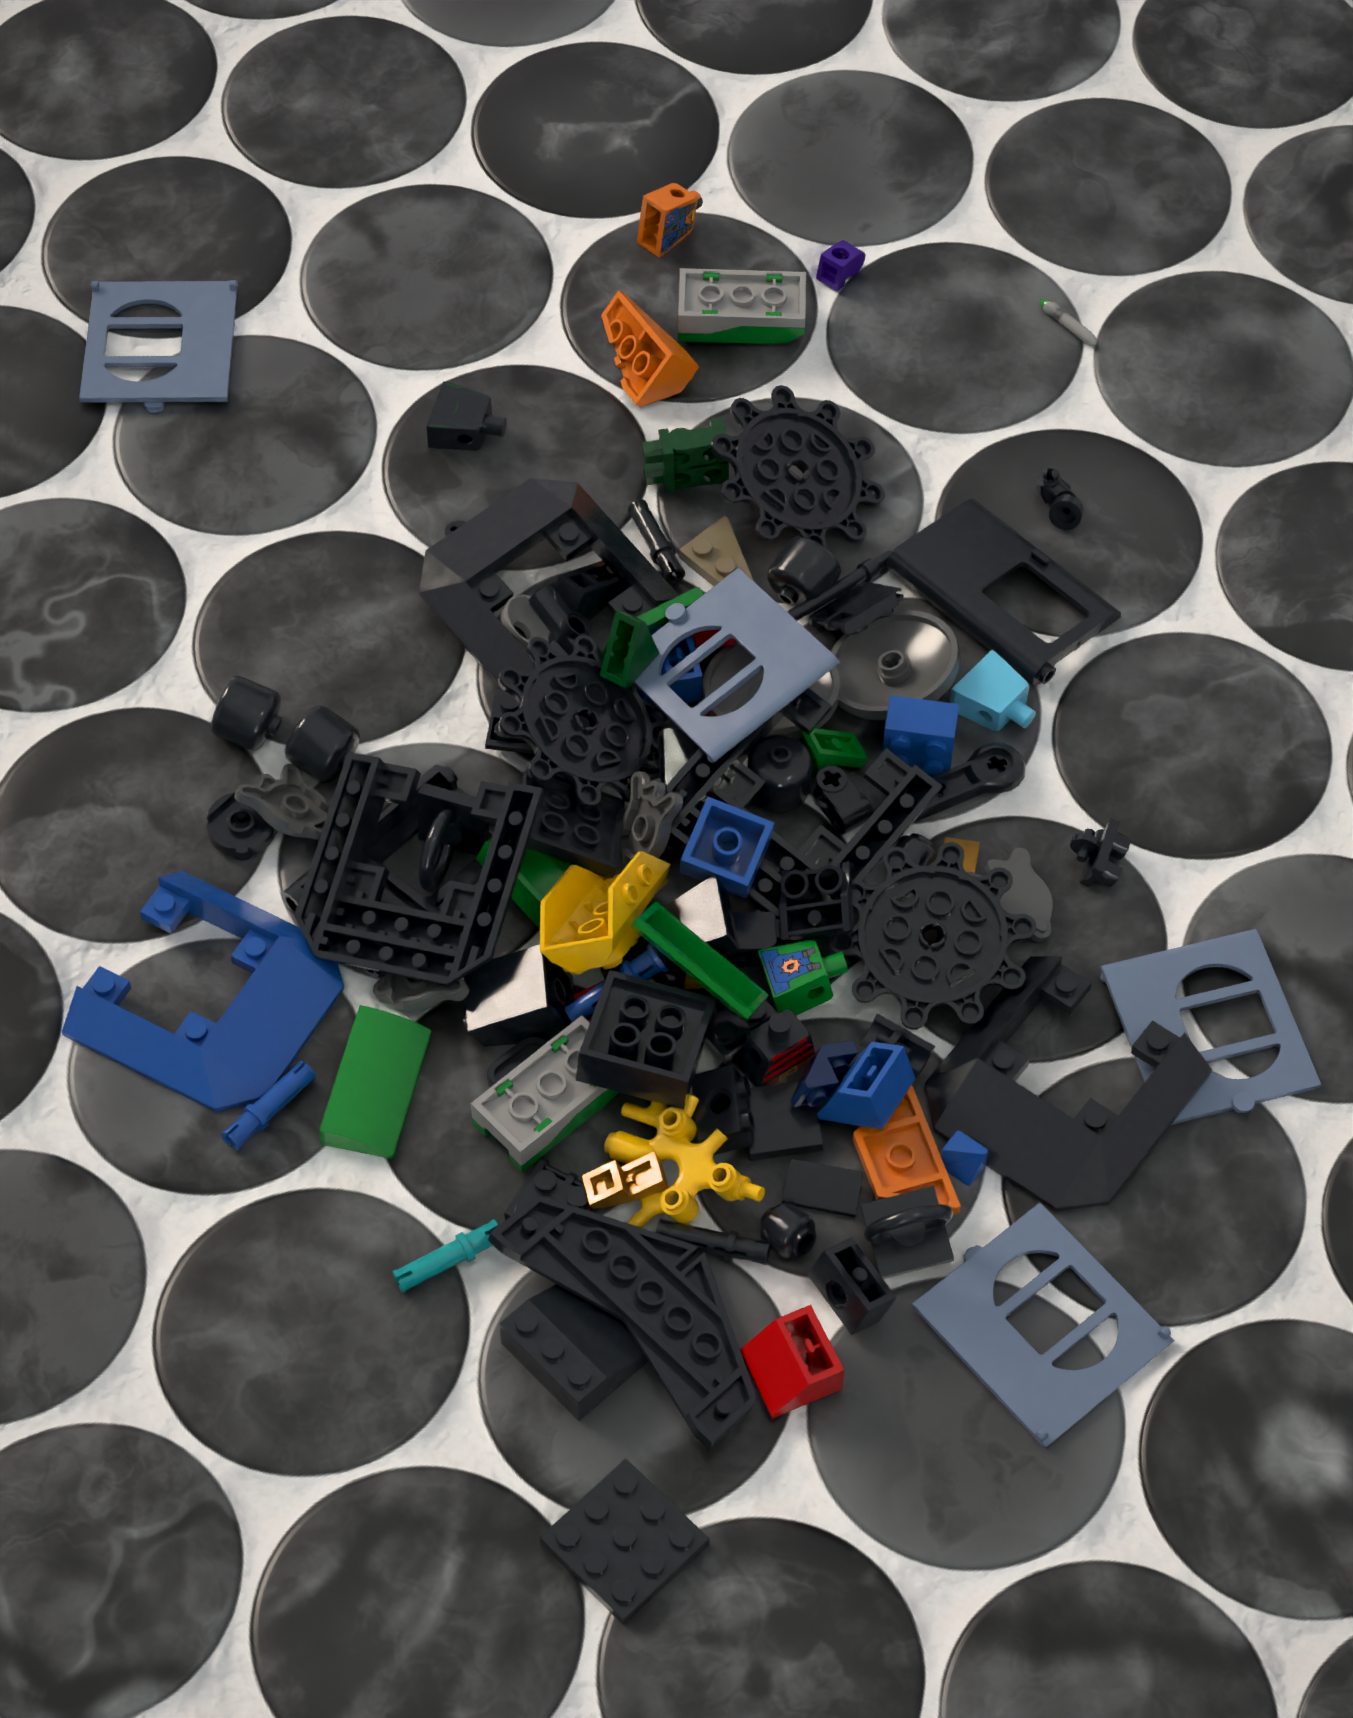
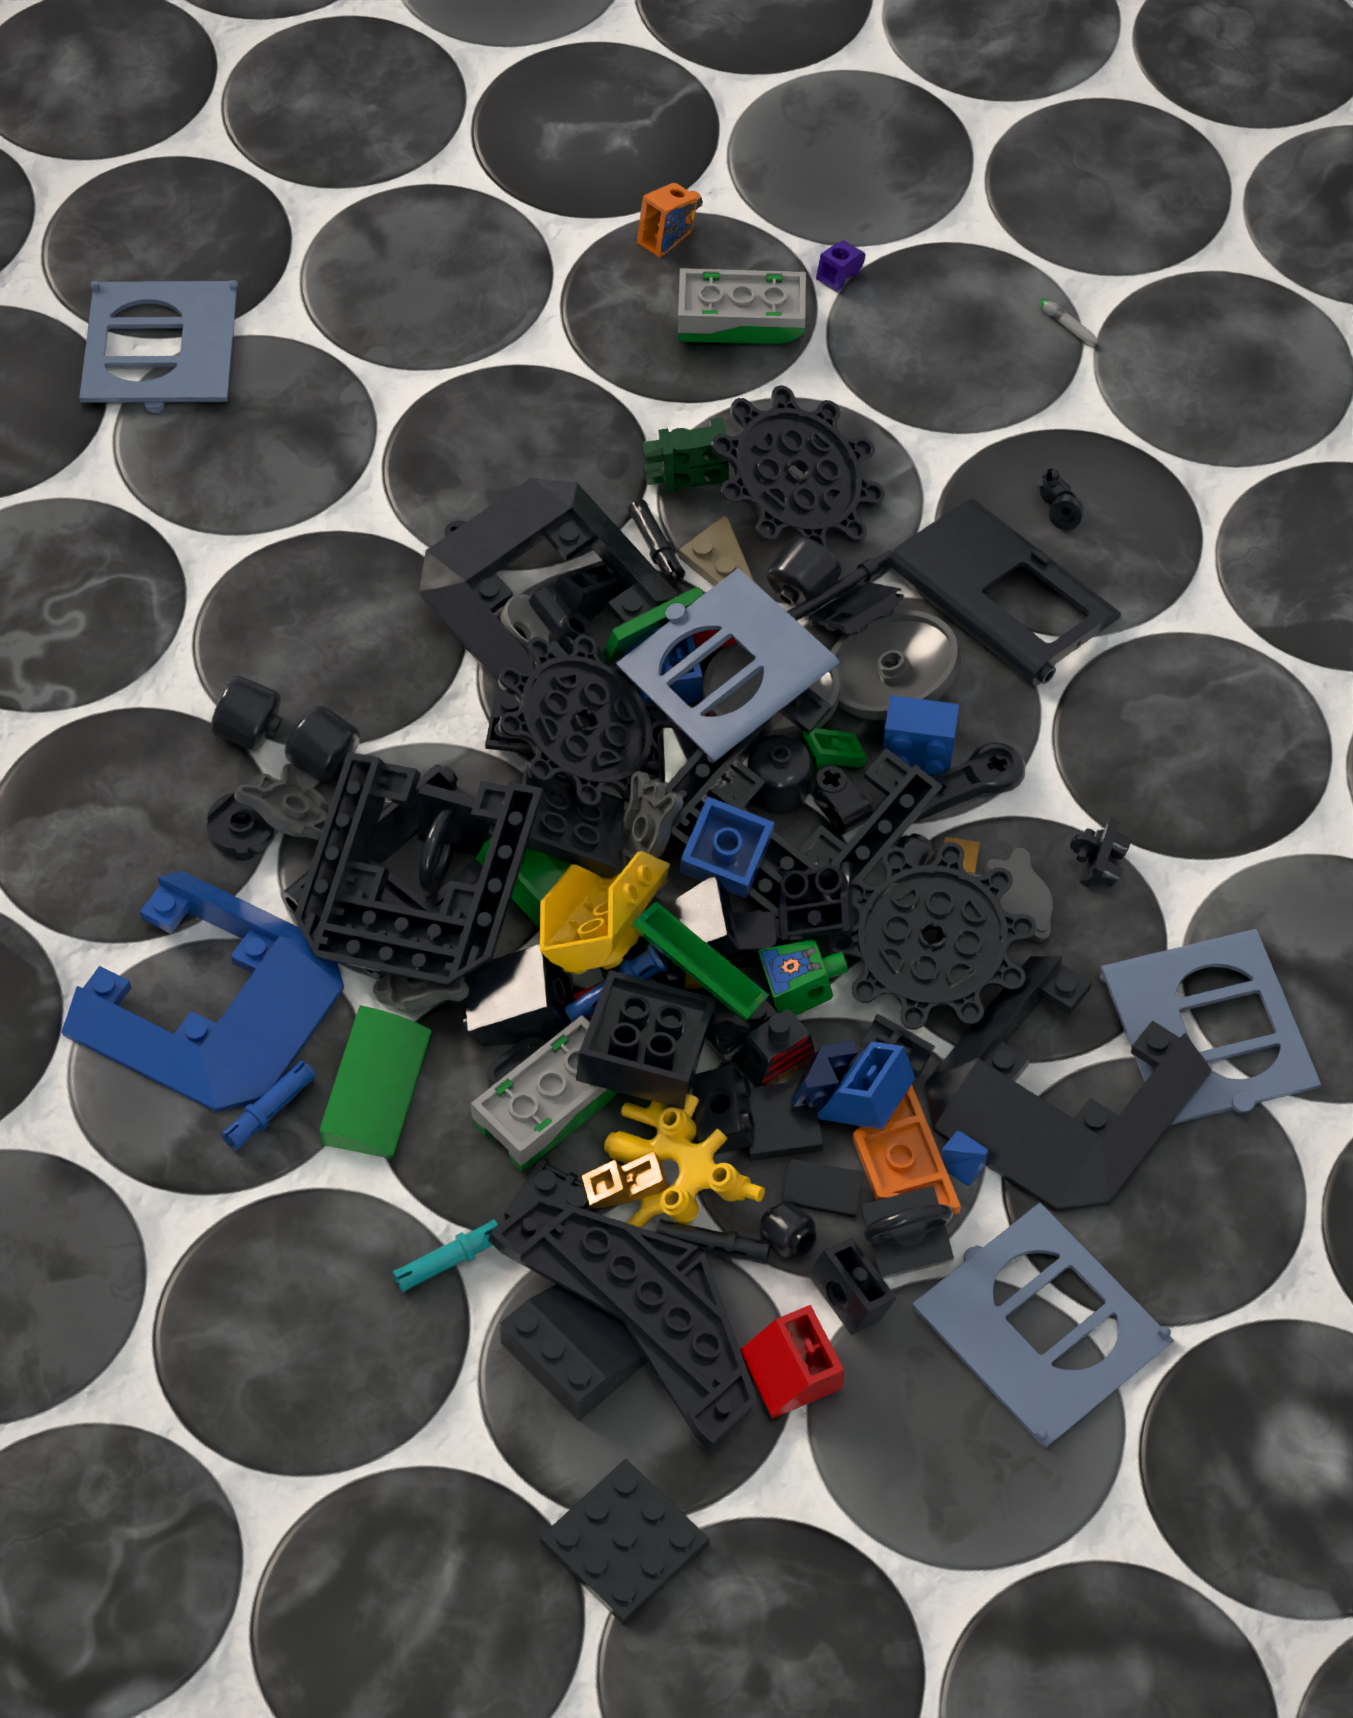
(462, 419): black torso -> none
(628, 650): dark green slope -> none
(648, 356): orange wedge -> none
(993, 694): medium azure torso -> none

